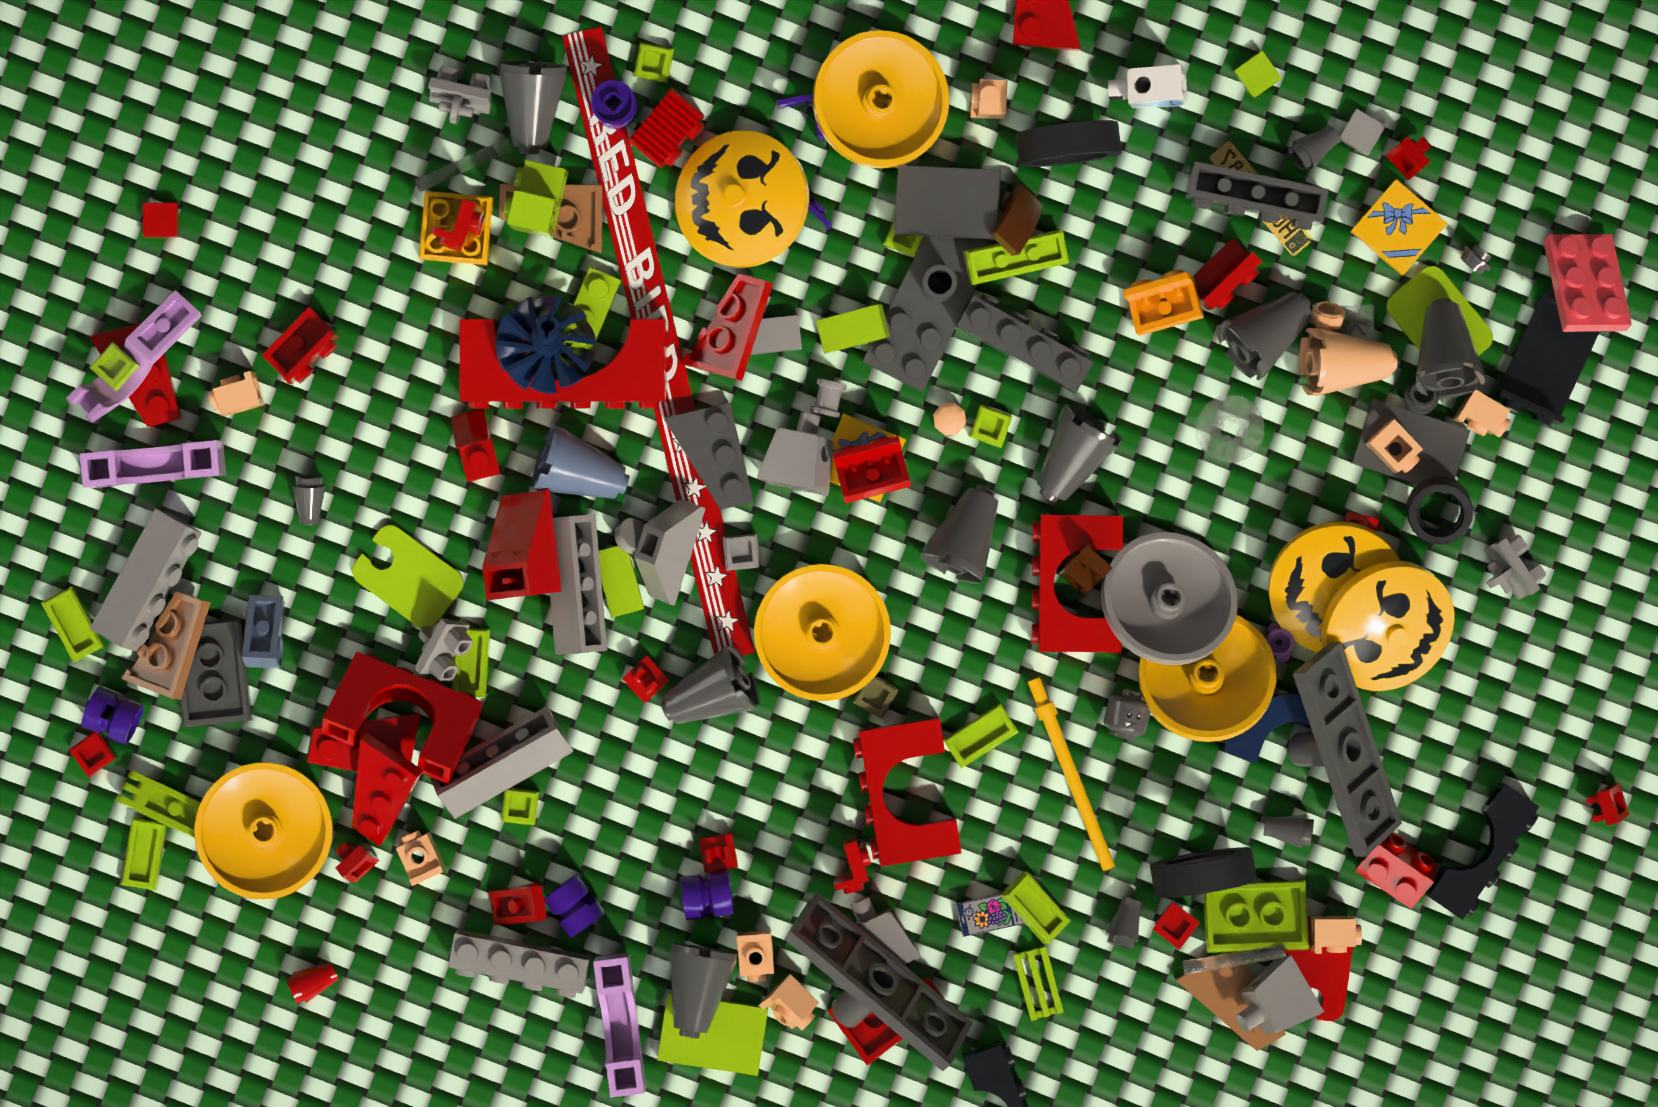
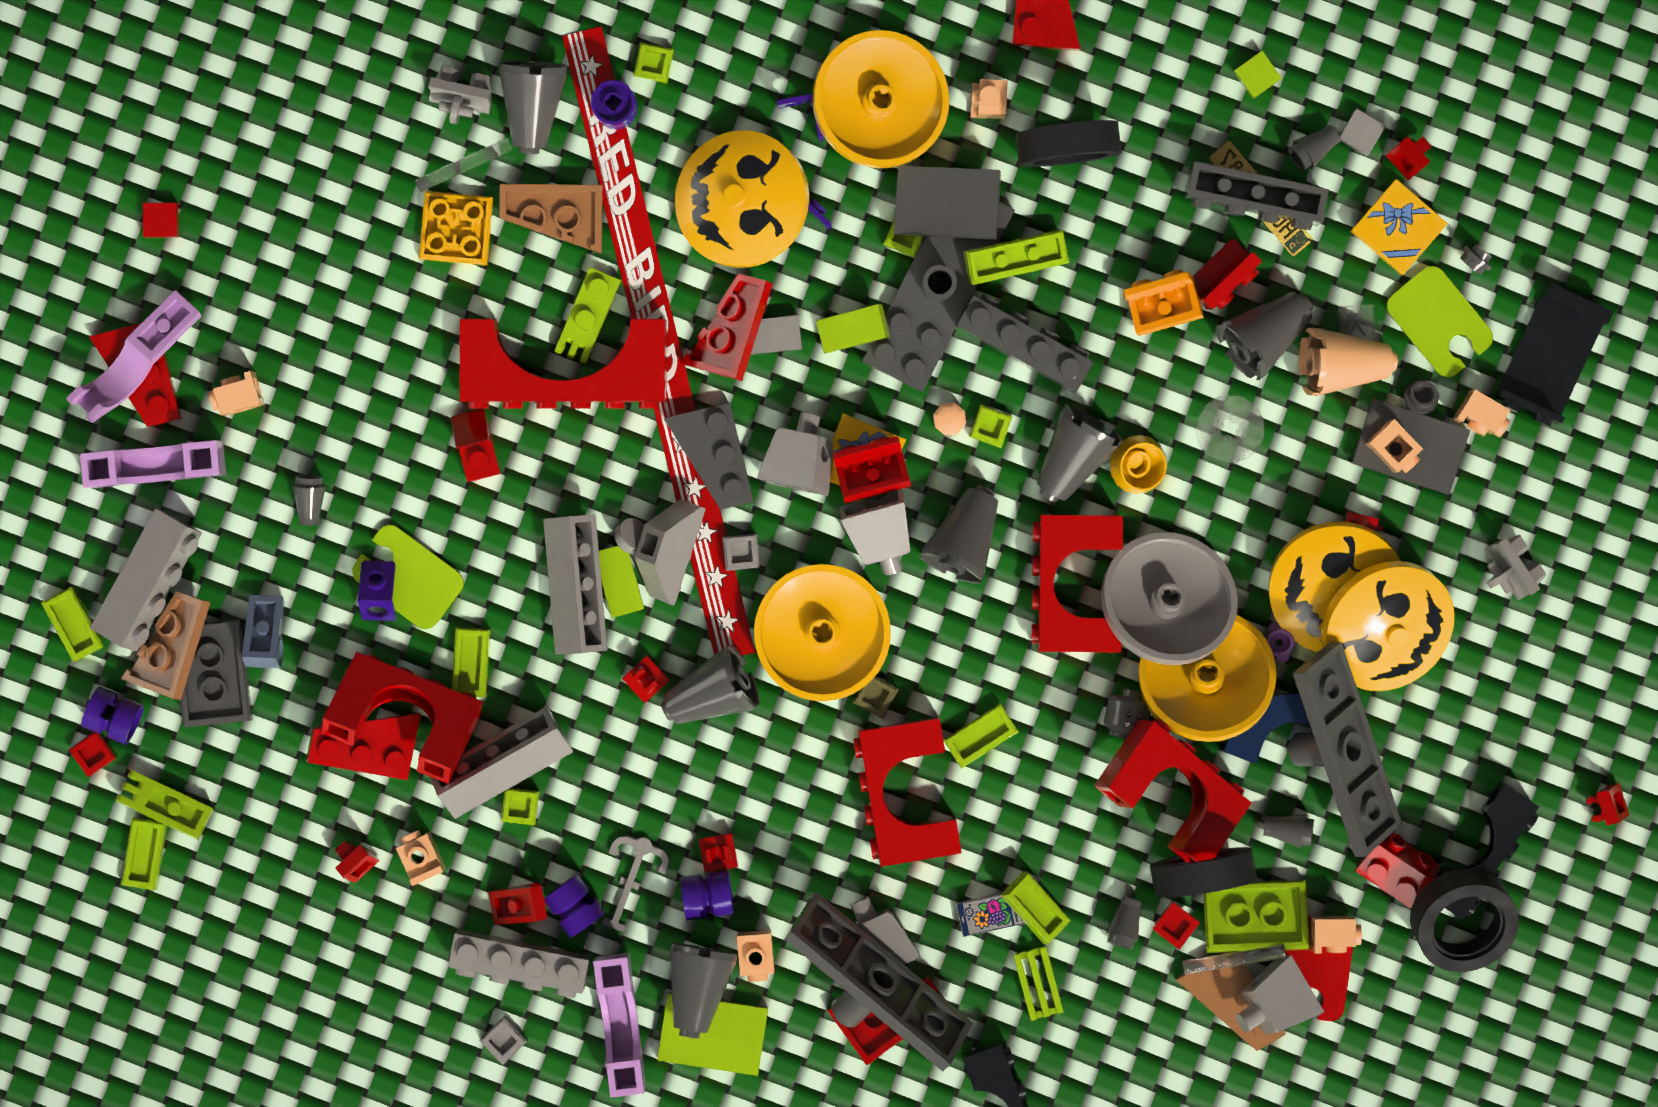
(114, 366): lime tile -> none
(263, 830): yellow dish -> none
(301, 346): red bracket -> none
(311, 982): red cone -> none
(377, 590): none -> dark purple bracket
(381, 788): red wing -> none
(440, 645): light grey hips -> none
(468, 223): red bracket -> none
(503, 1040): none -> light grey tile
(522, 548): red slope -> none
(526, 344): dark blue piece -> none
(538, 200): lime brick -> none
(577, 468): sand blue cone -> none
(642, 847): none -> light grey piece
(667, 129): red brick -> none
(791, 1003): light nougat brick -> none
(828, 398): light grey bush -> none
(858, 860): red bracket -> none
(878, 530): none -> torso
(1018, 220): reddish brown slope -> none
(1046, 711): yellow bar -> none
(1085, 570): reddish brown slope -> none
(1128, 460): none -> yellow hat
(1166, 89): white torso -> none
(1215, 802): none -> red arch
(1327, 316): light nougat tile -> none
(1447, 353): dark grey cone -> none
(1448, 534): black tyre -> none
(1476, 952): none -> black tyre
(1587, 282): coral plate -> none

